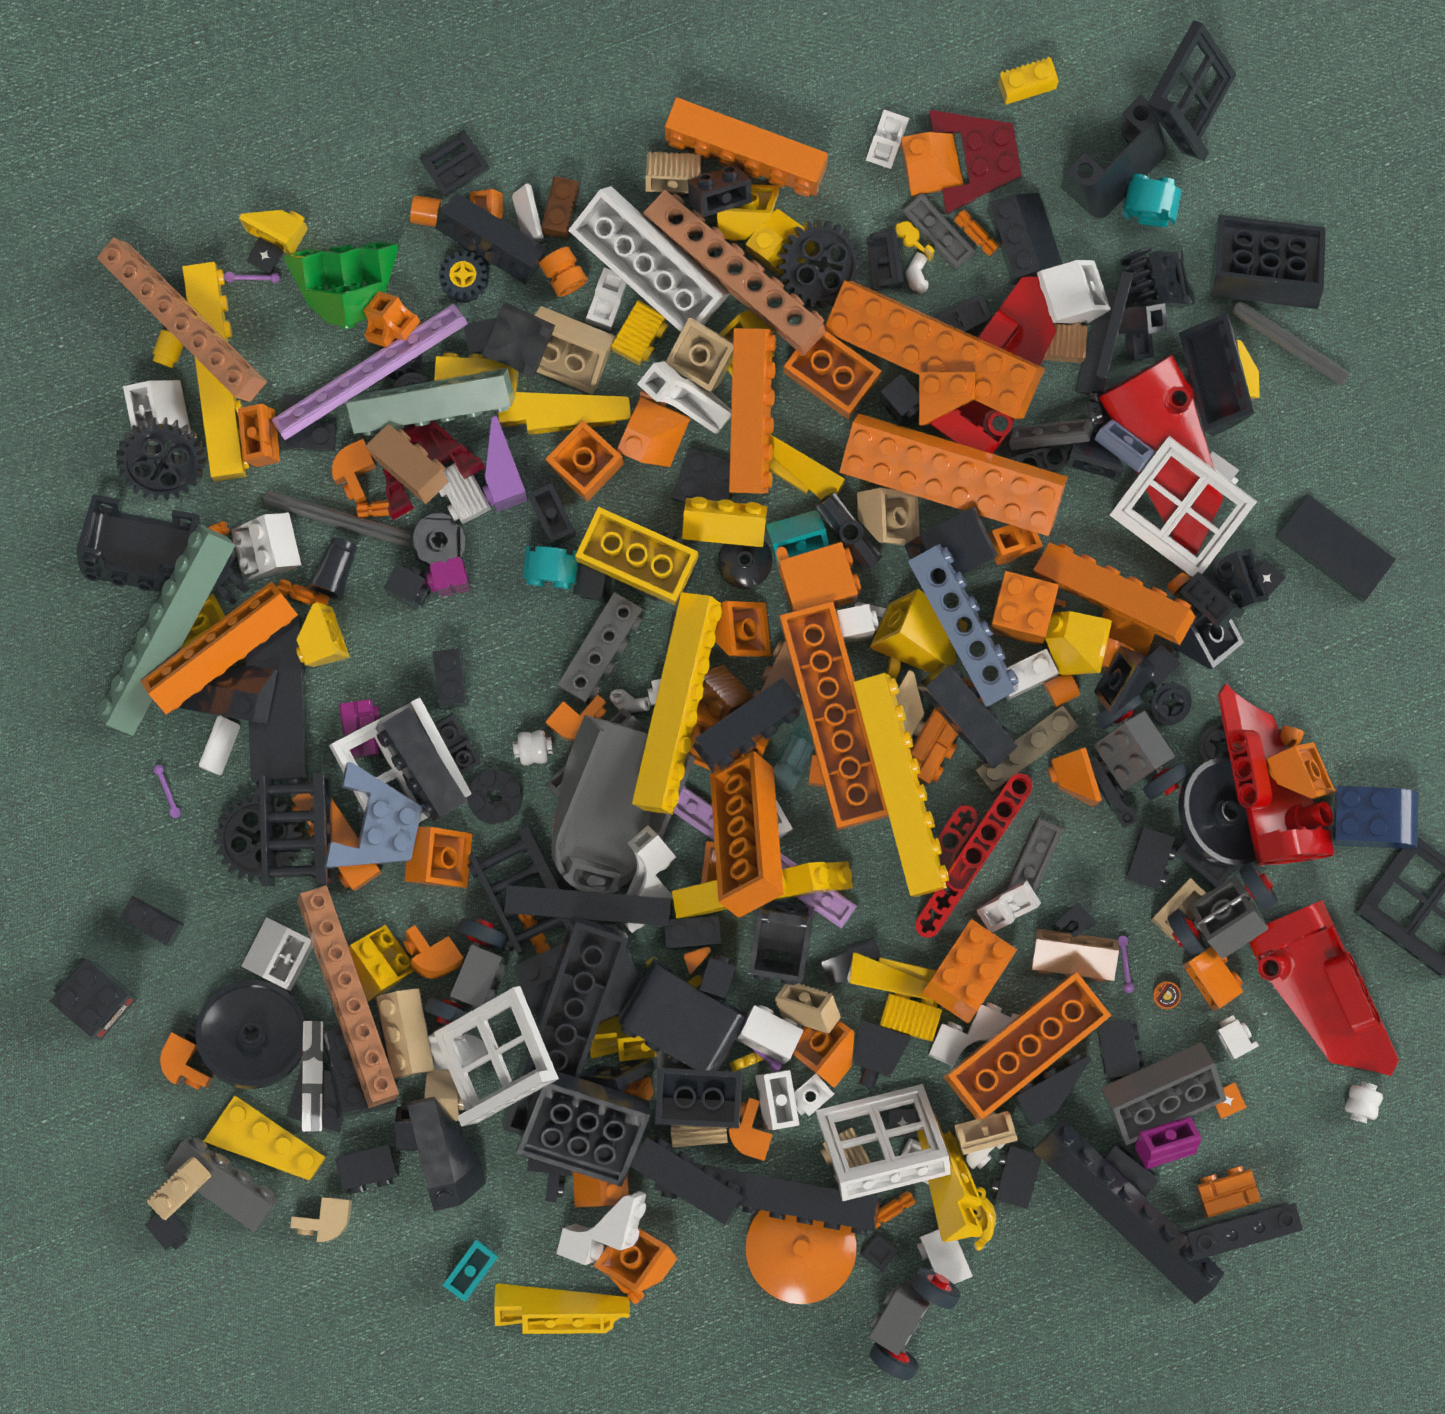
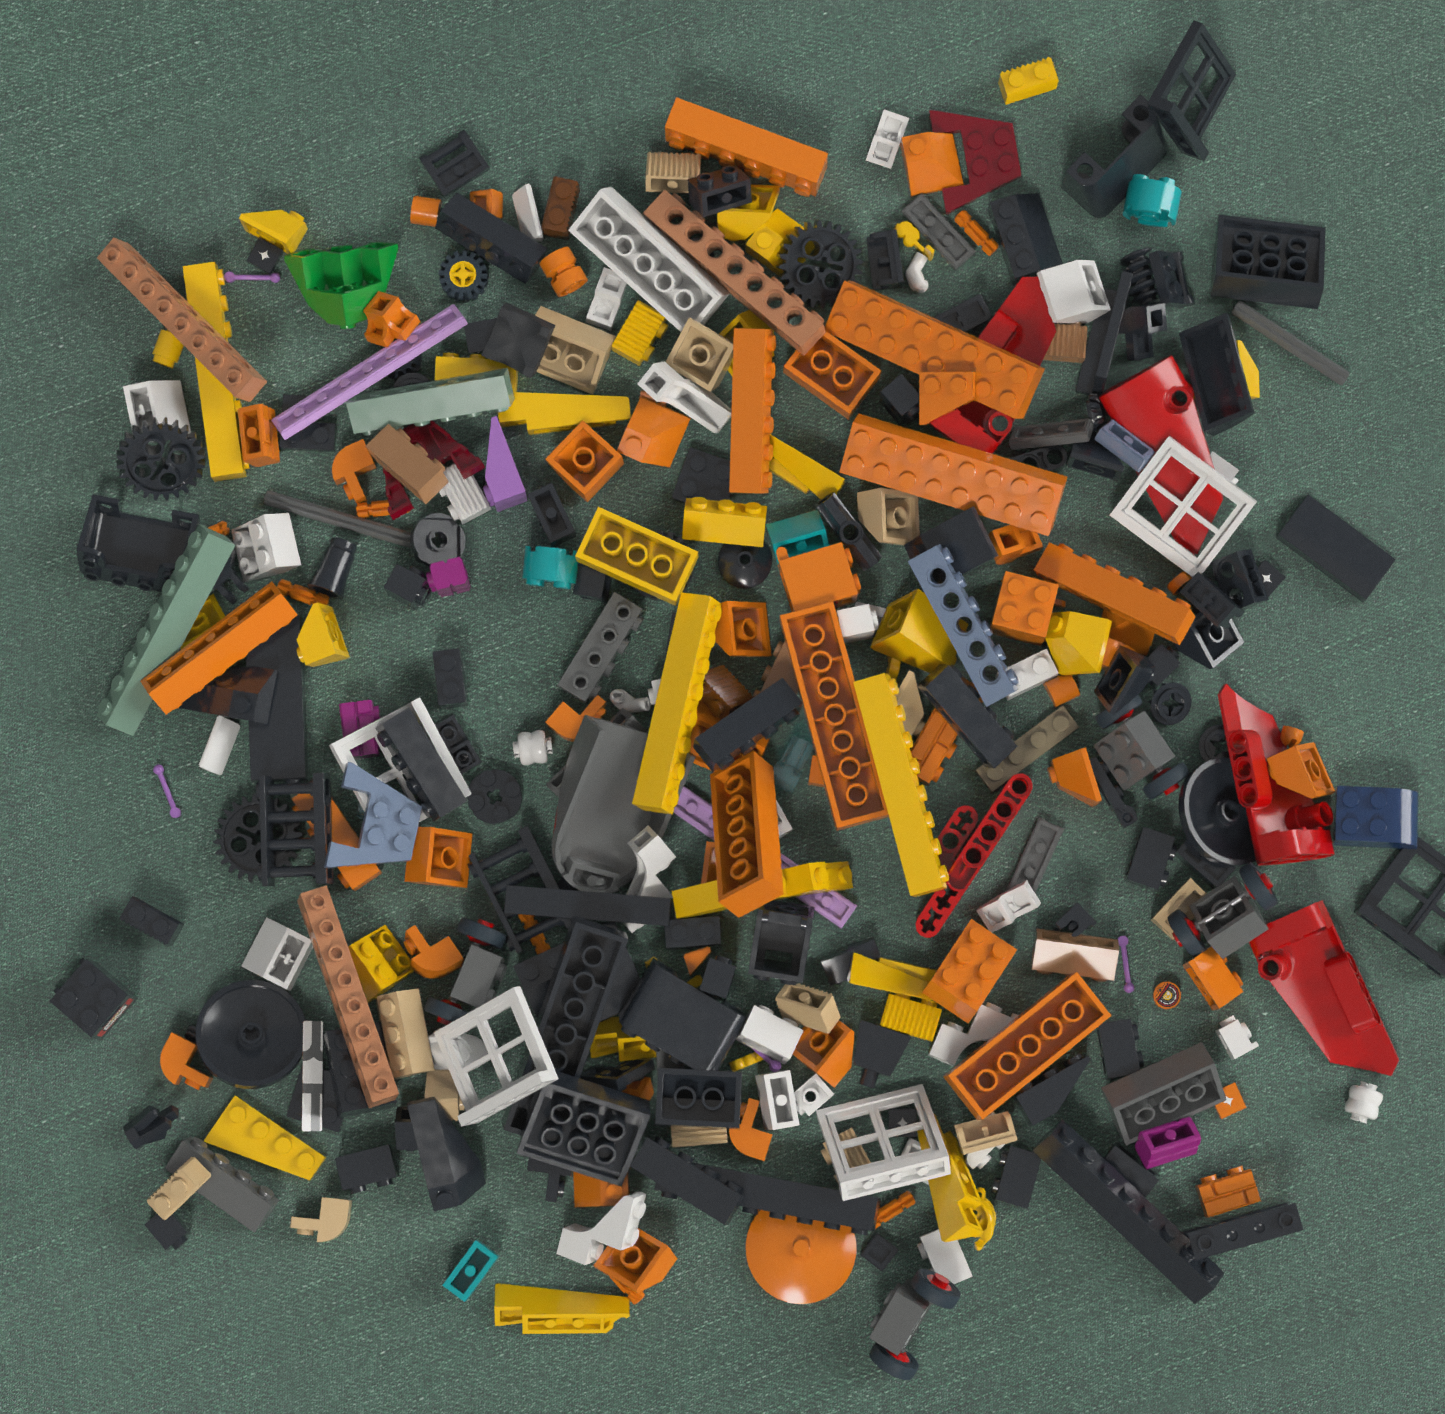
(150, 1125): none -> black rock

